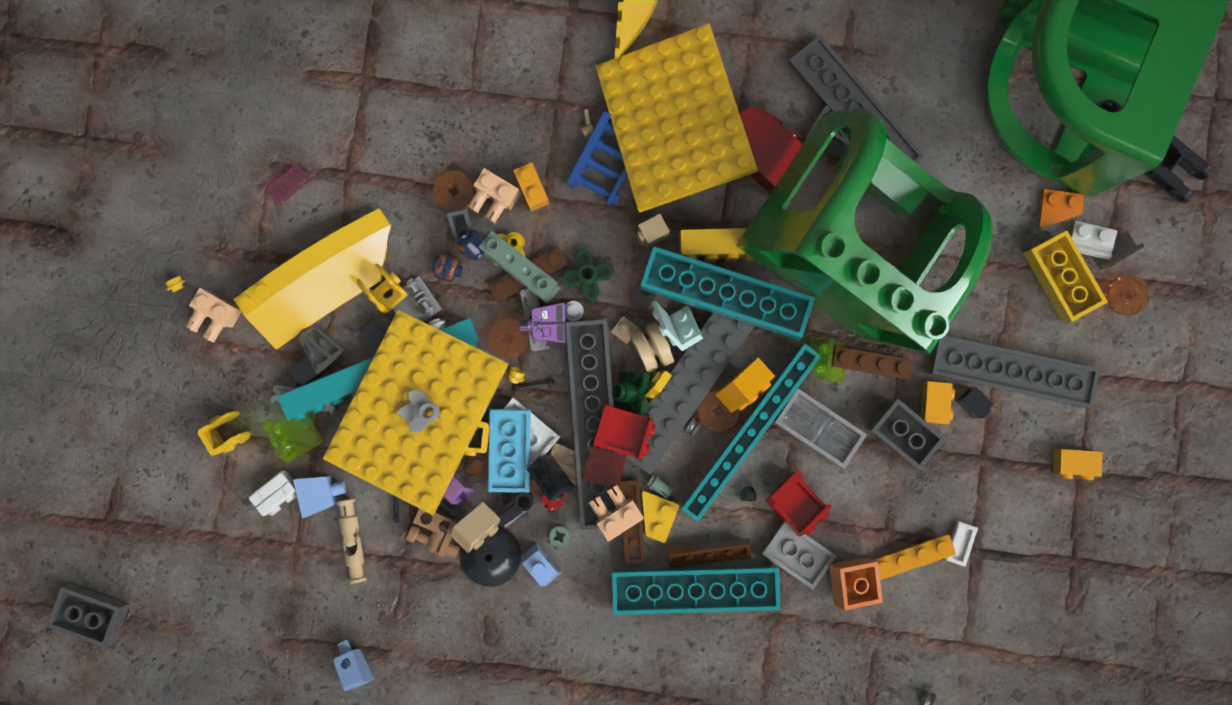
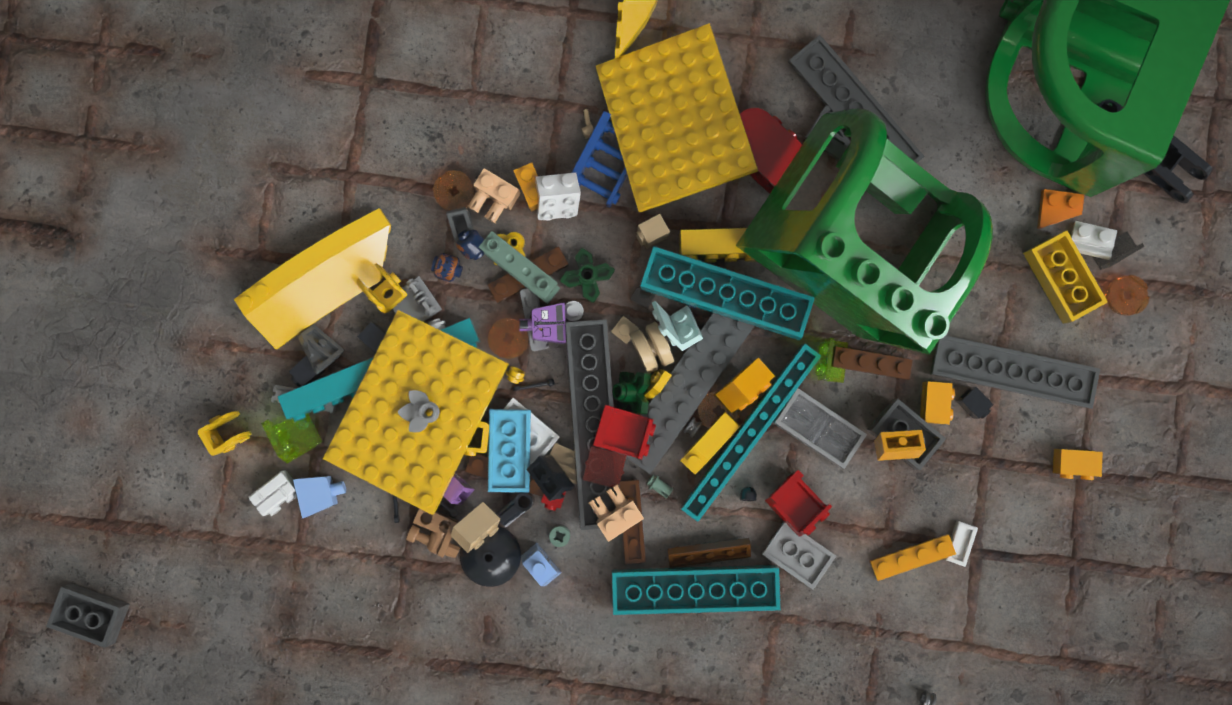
(175, 284): yellow plate -> none
(219, 310): light nougat brick -> none
(288, 184): clear pink tile -> none
(349, 528): tan piece -> none
(351, 667): light blue torso -> none
(557, 196): none -> white bracket
(658, 516): yellow wing -> none
(709, 443): none -> yellow slope
(855, 583): orange brick -> none
(899, 445): none -> light orange brick

